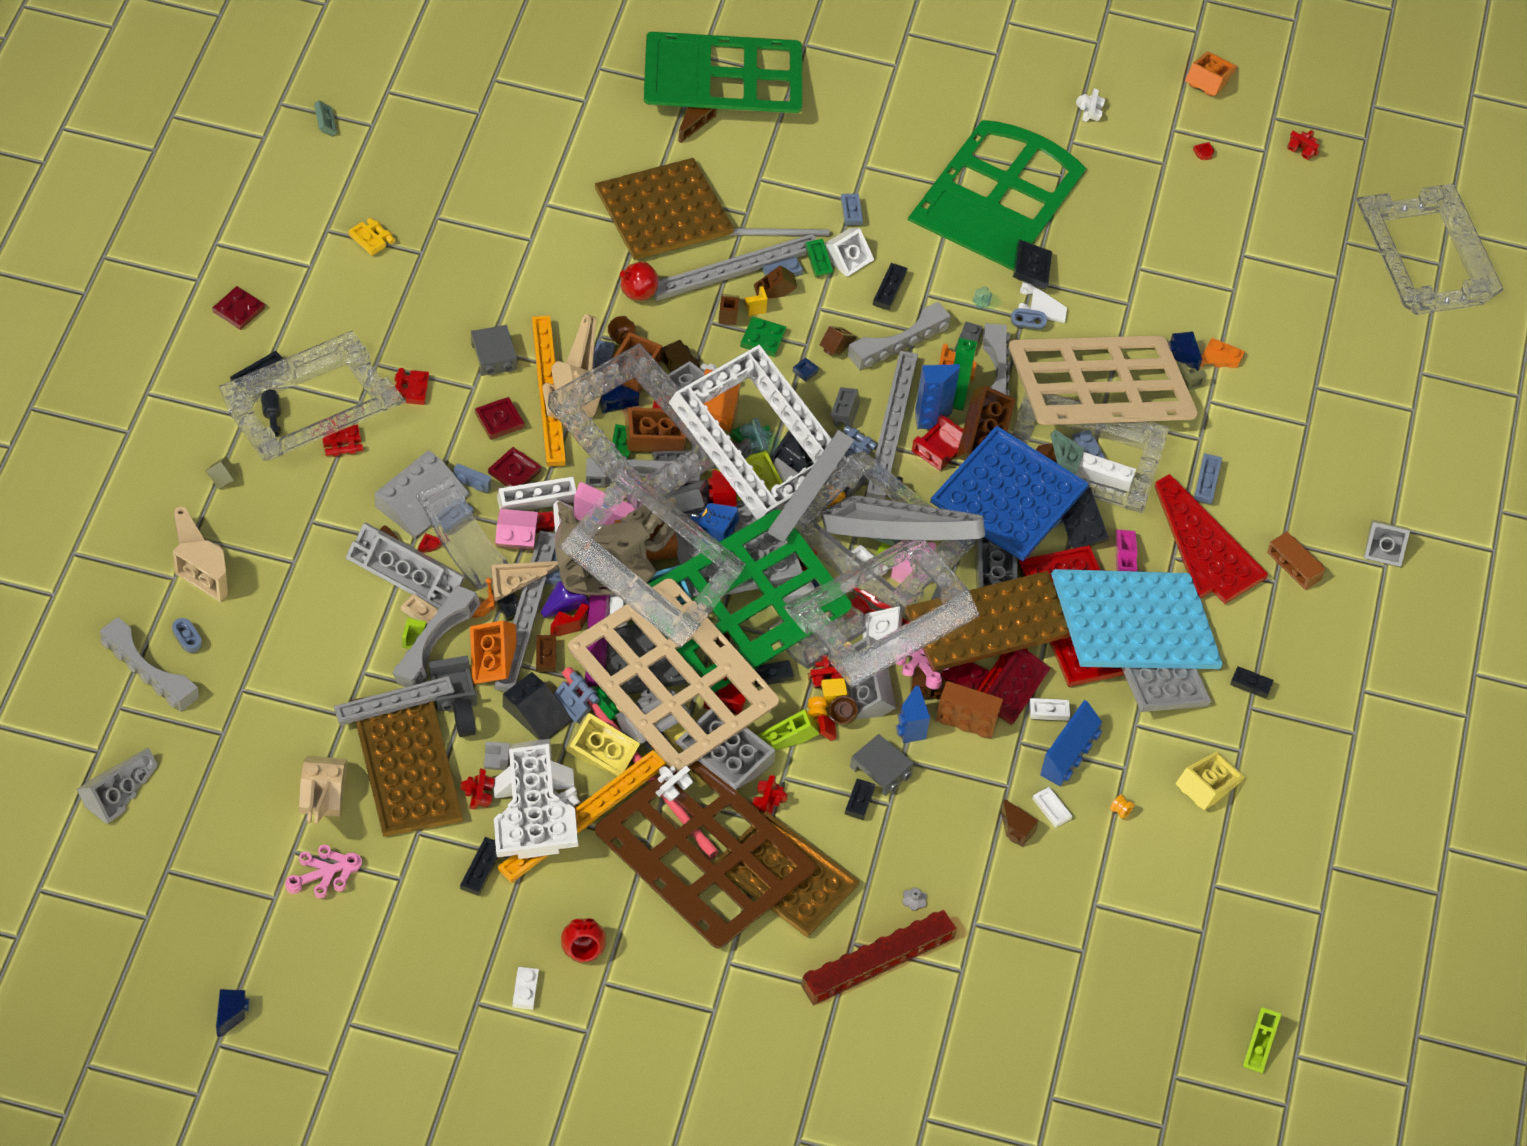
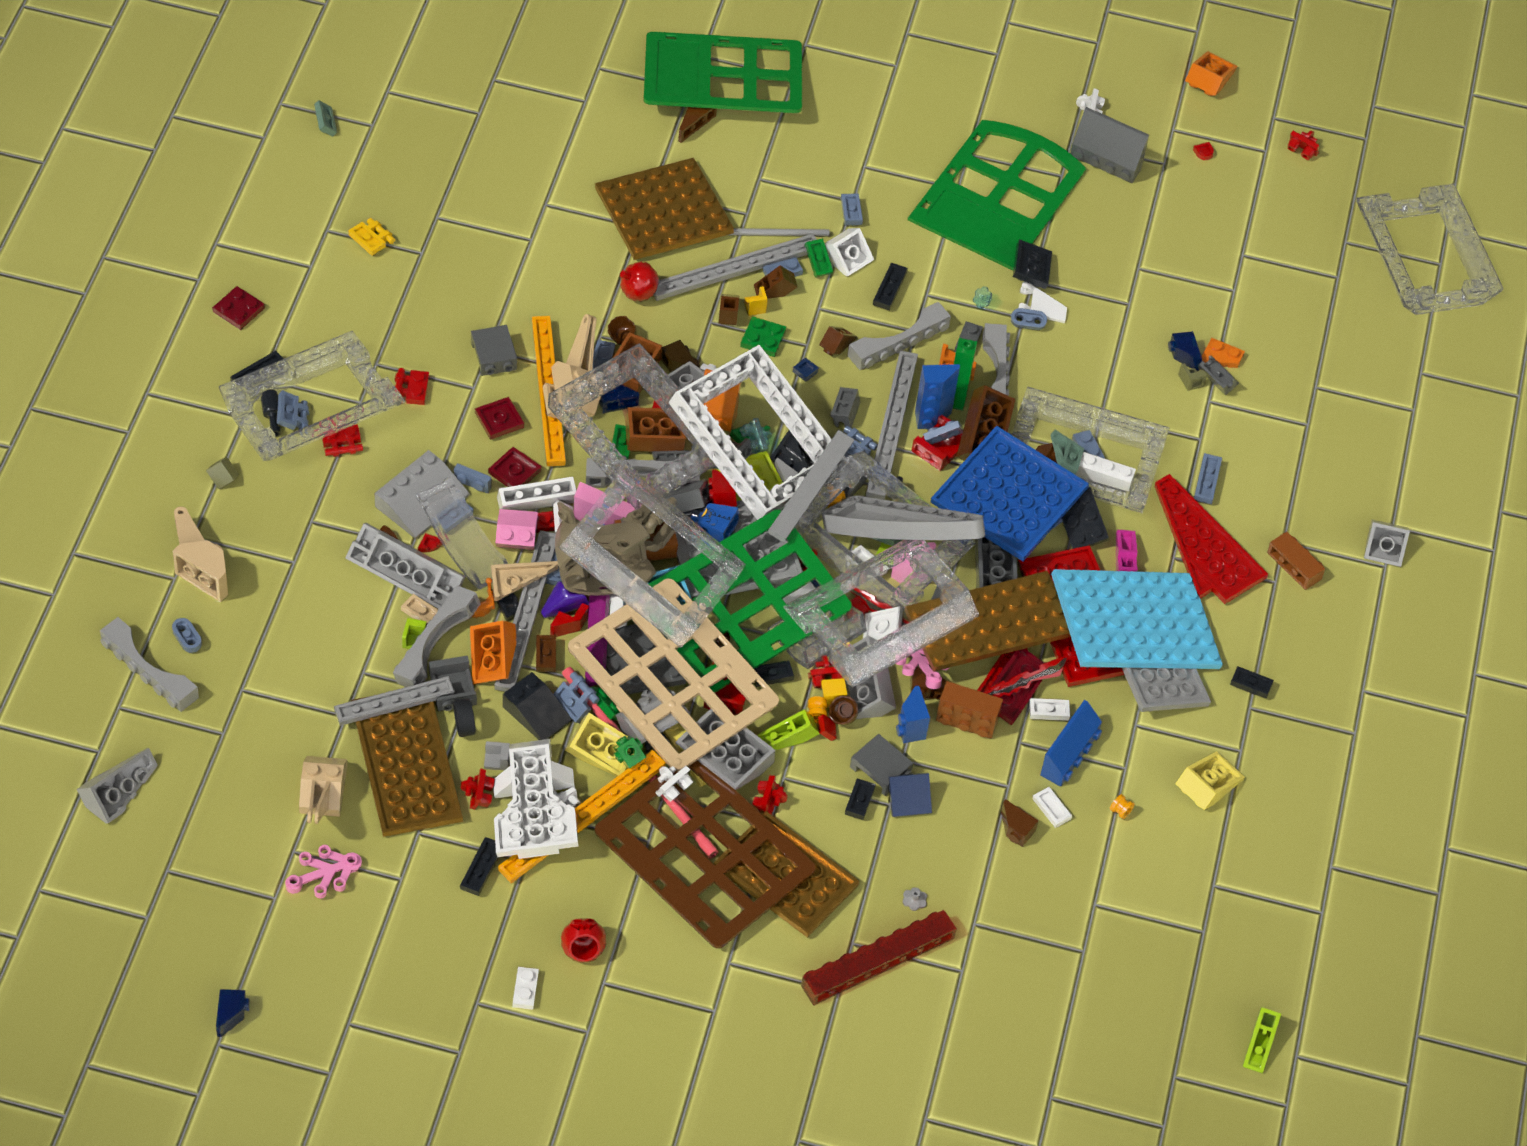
(289, 409): none -> sand blue plate
(635, 754): none -> green brick
(910, 794): none -> dark blue tile
(937, 434): none -> sand blue plate
(966, 675): dark red plate -> none
(1047, 670): none -> red sword
(1102, 413): tan door -> none
(1110, 145): none -> dark grey slope
(1219, 375): none -> dark grey hinge

